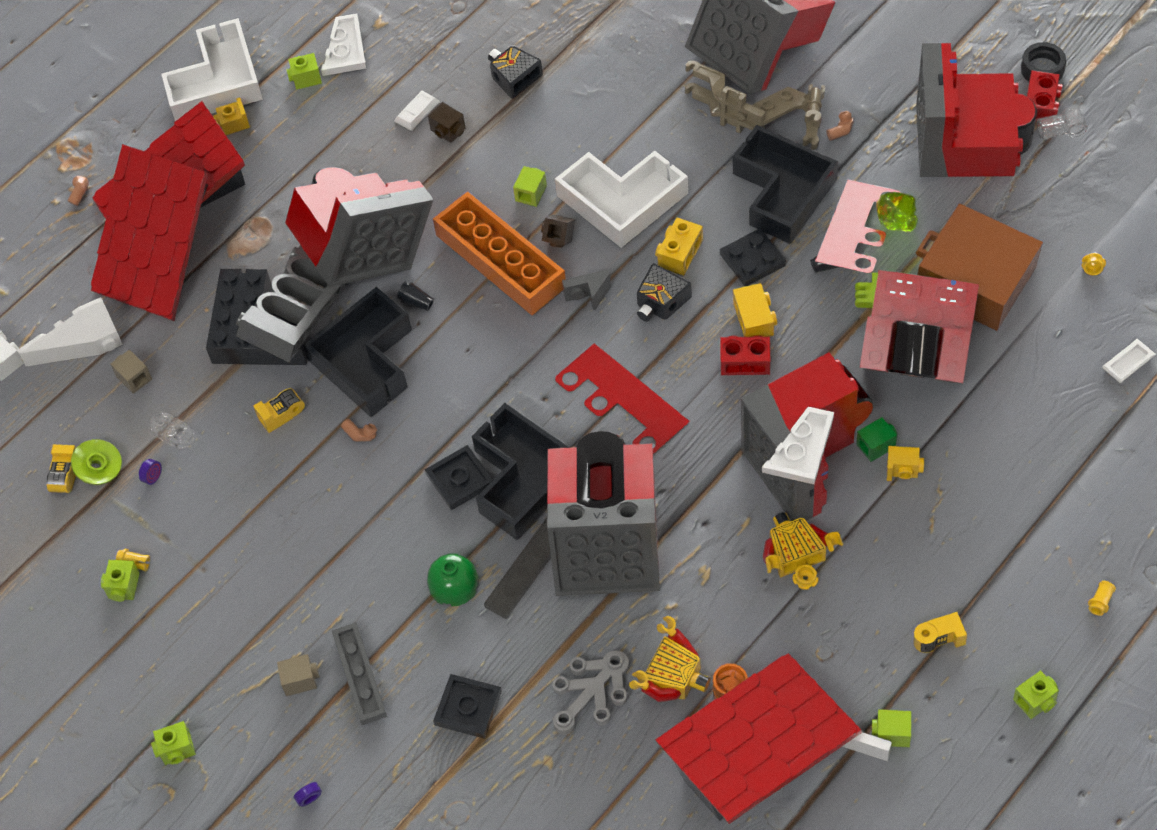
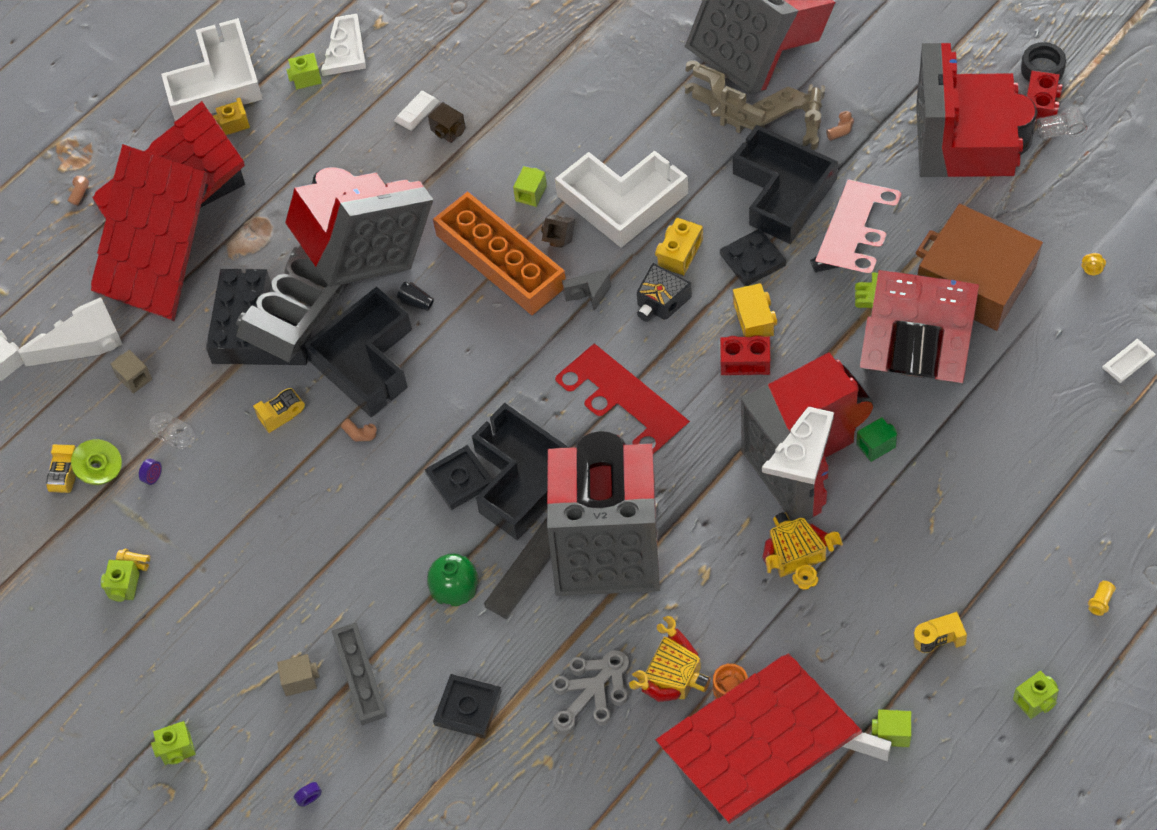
(514, 69): torso -> none
(897, 211): clear neon green hair -> none
(904, 462): yellow brick -> none

